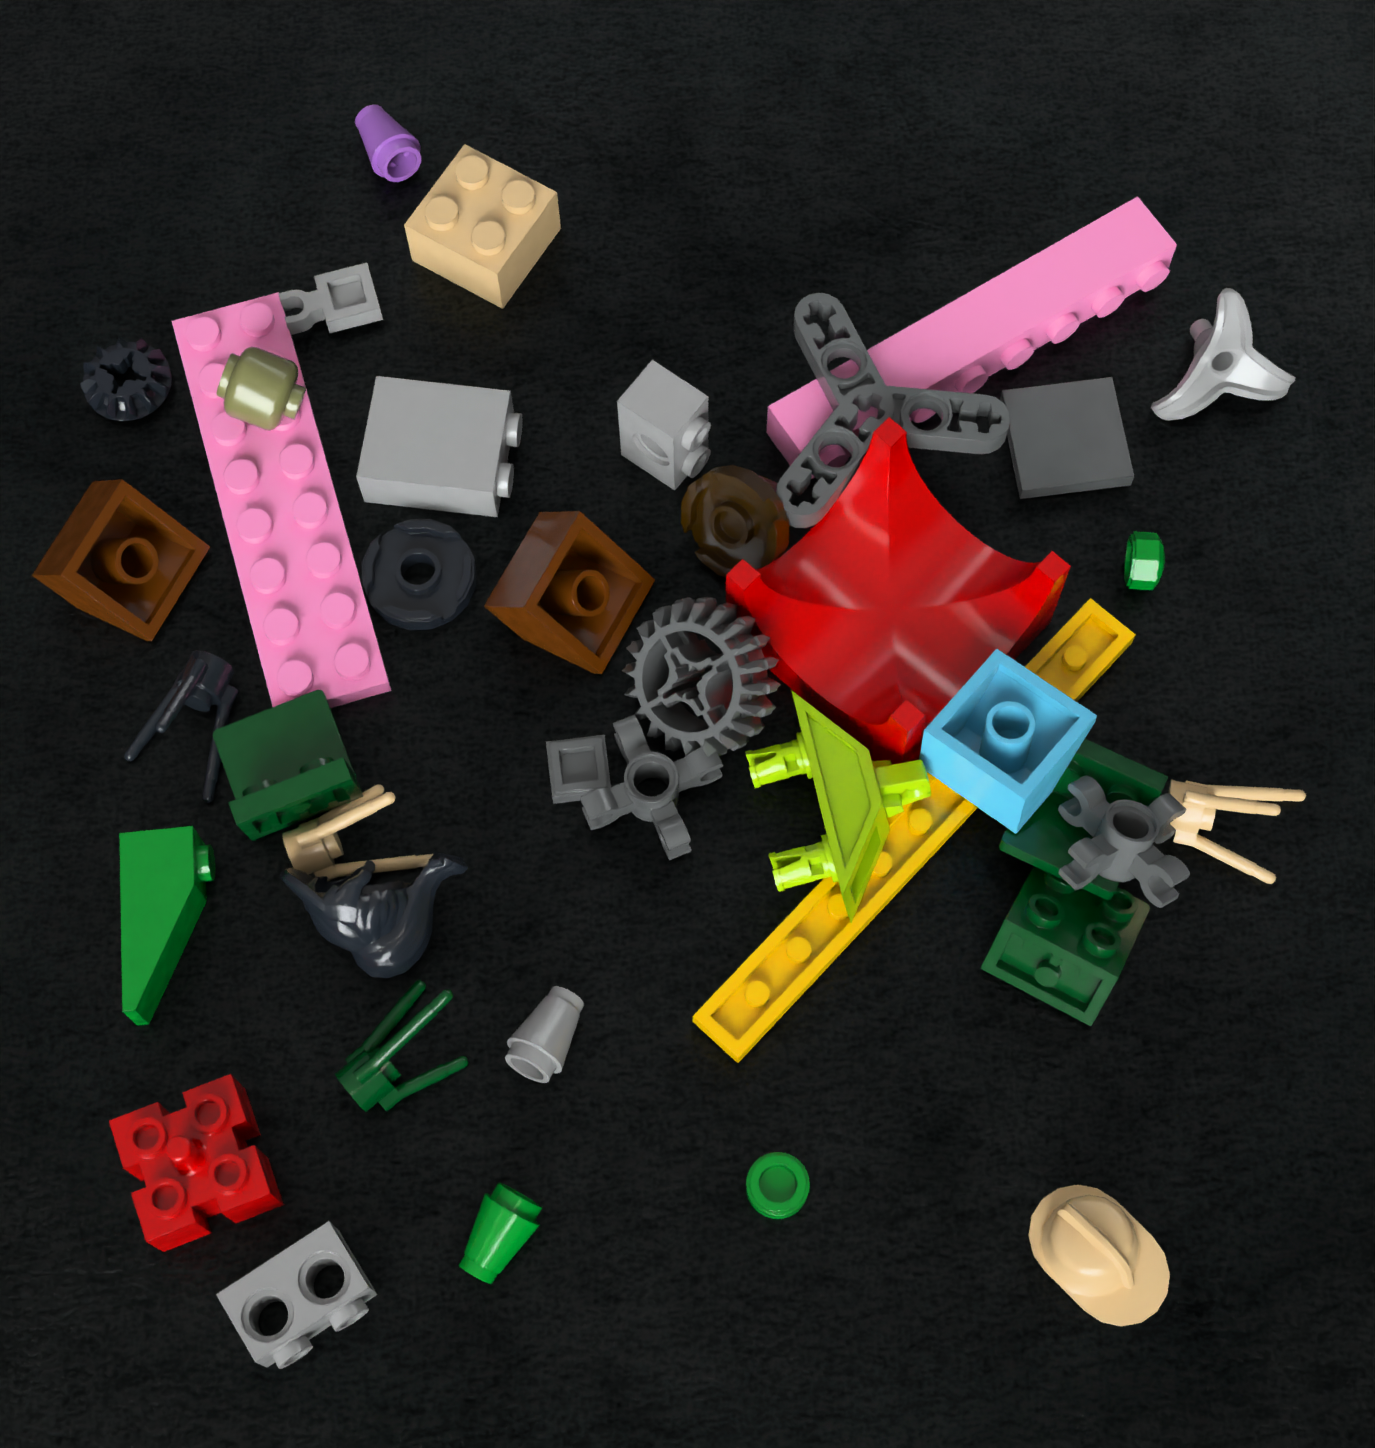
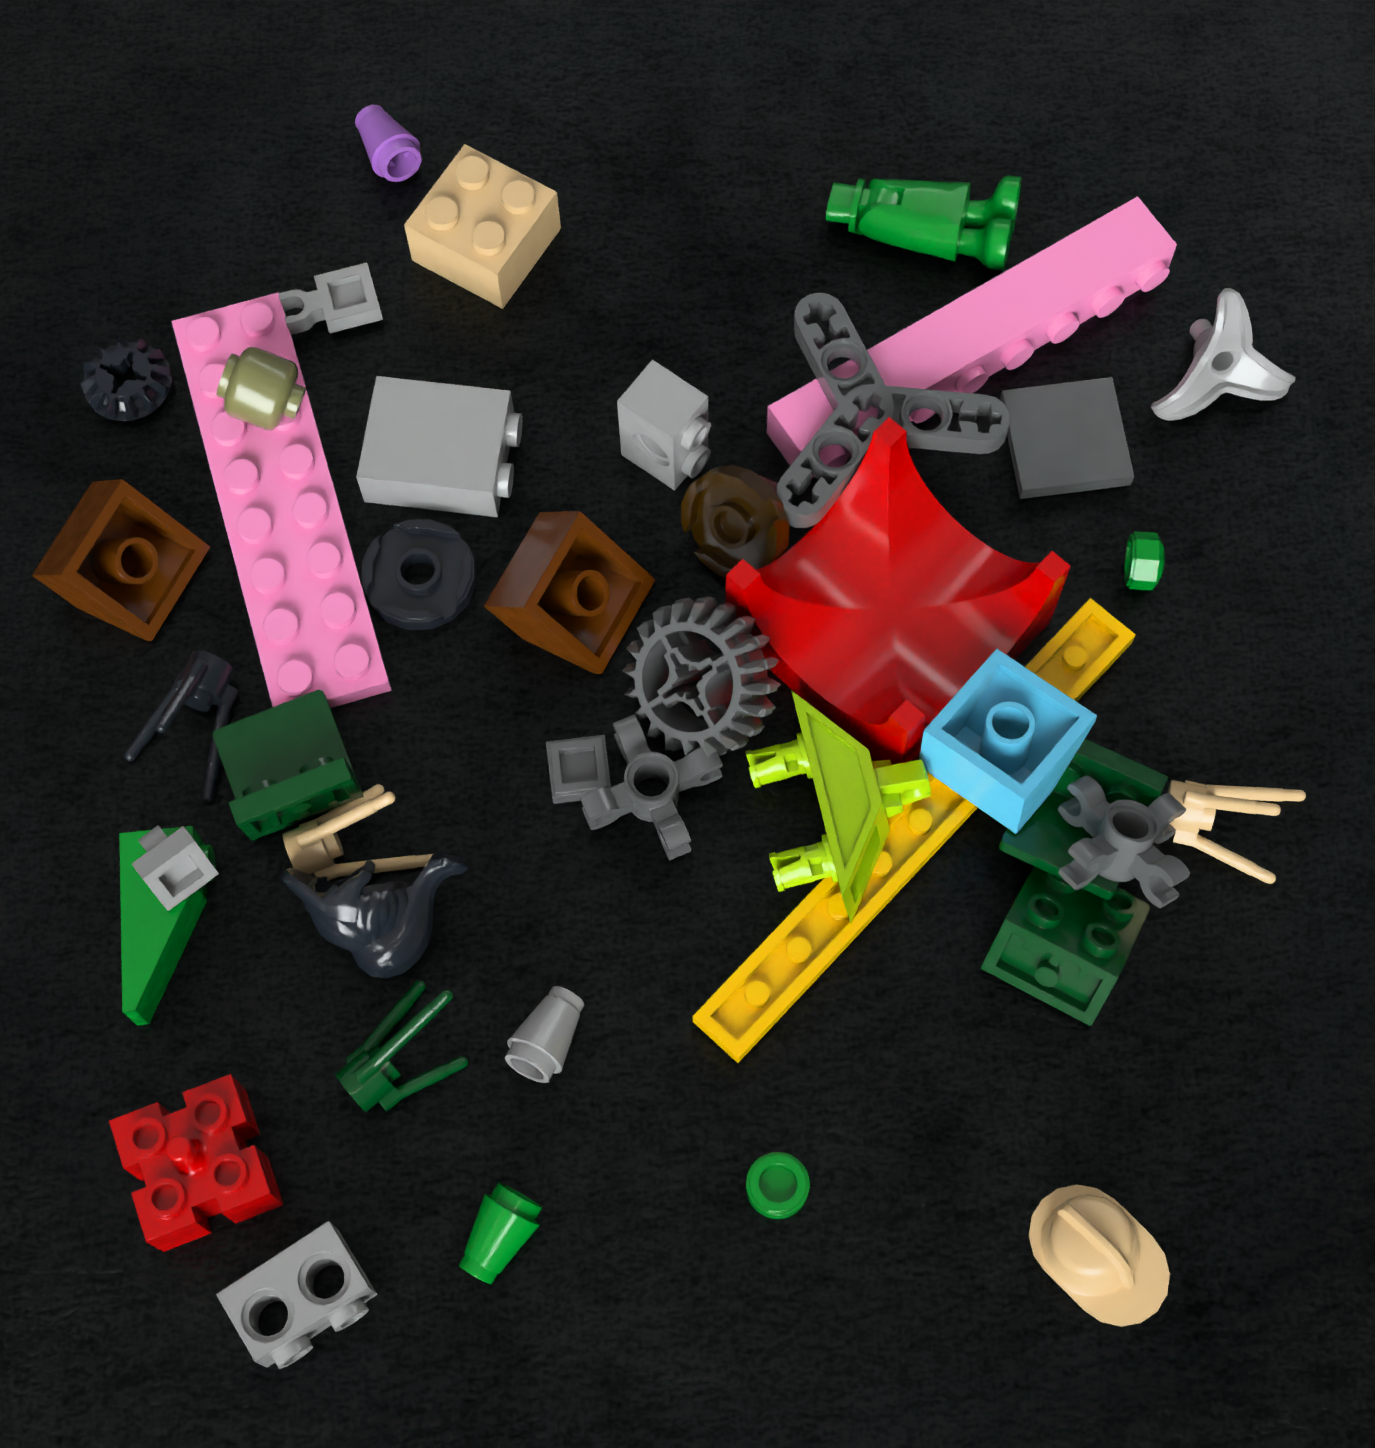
(173, 865): none -> light grey tile
(931, 216): none -> green piece

